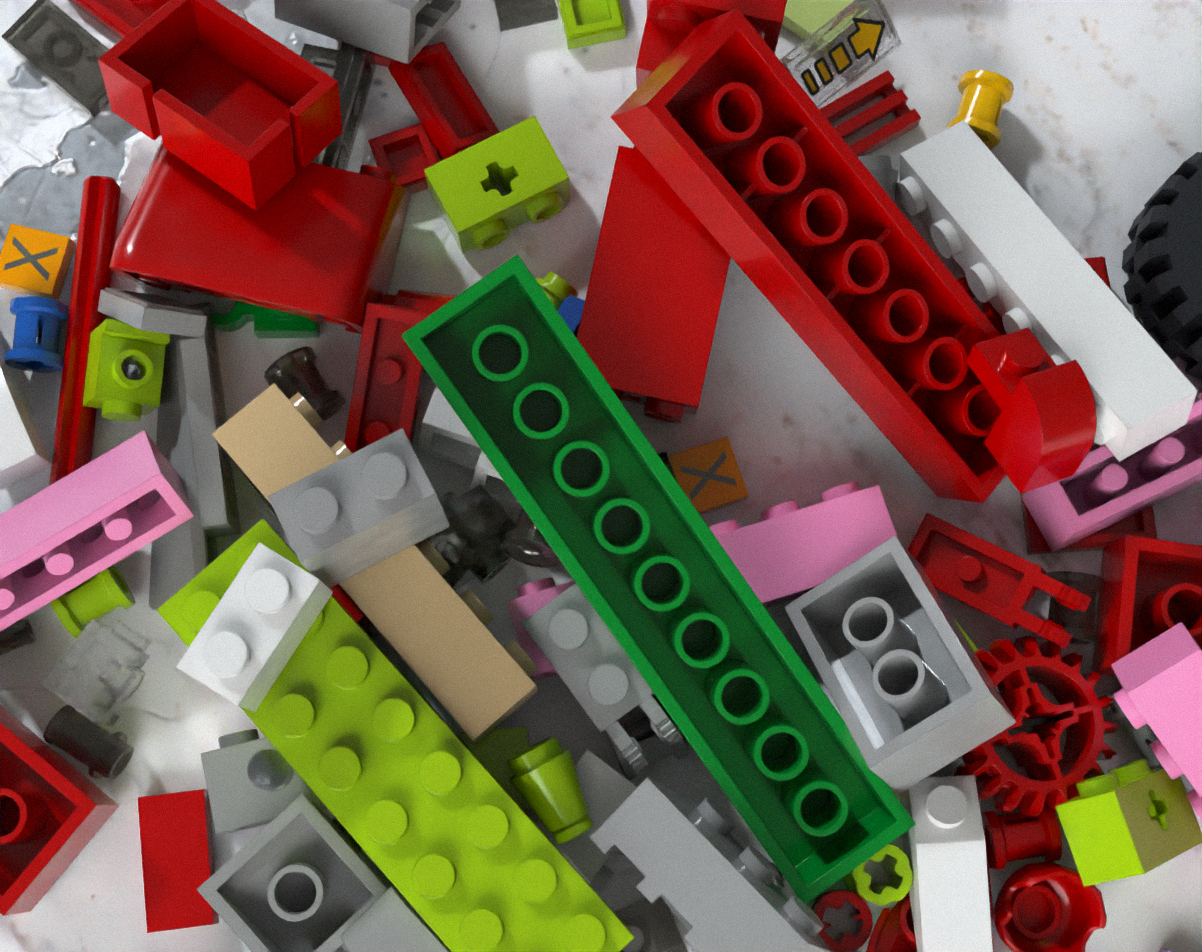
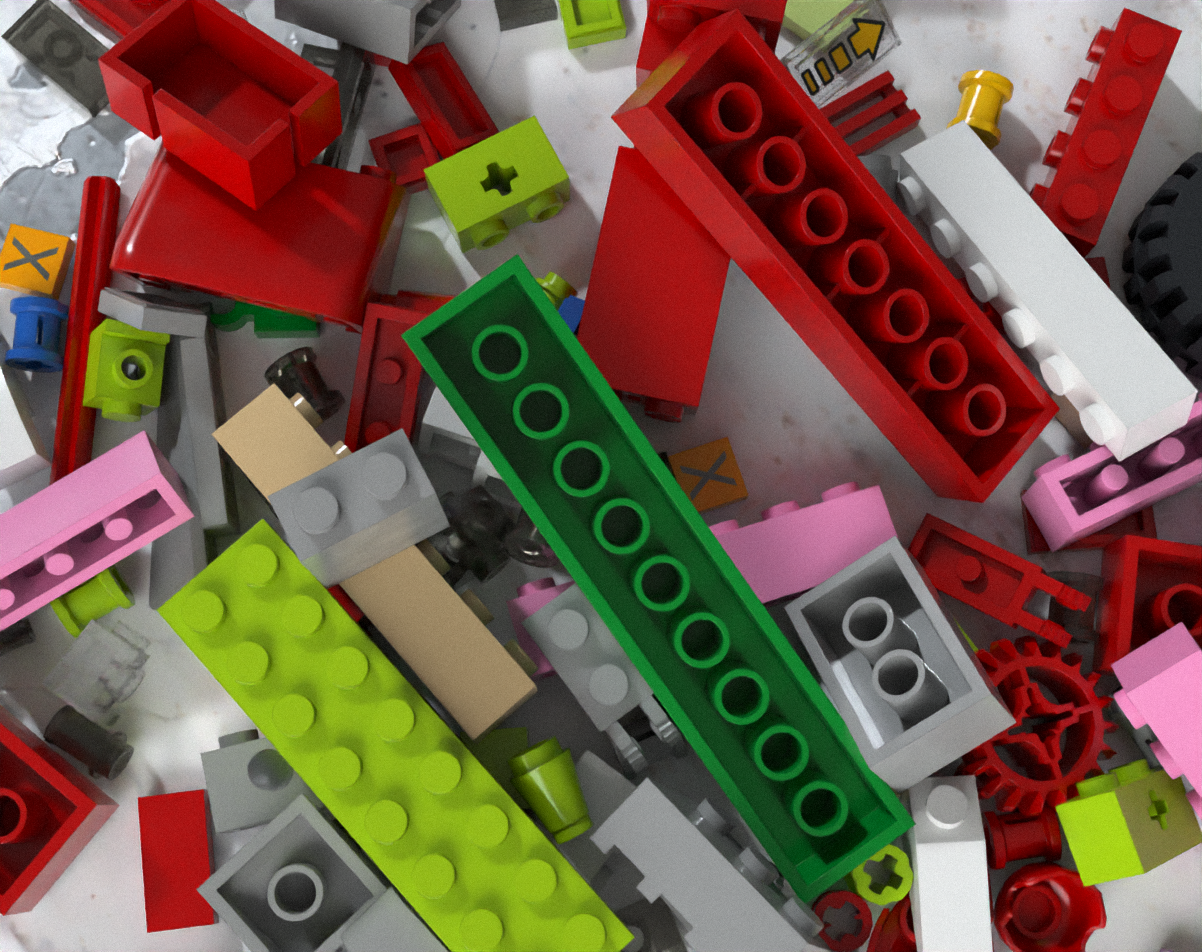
(255, 628): white brick -> none
(1045, 409): red brick -> none
(1104, 125): none -> red brick

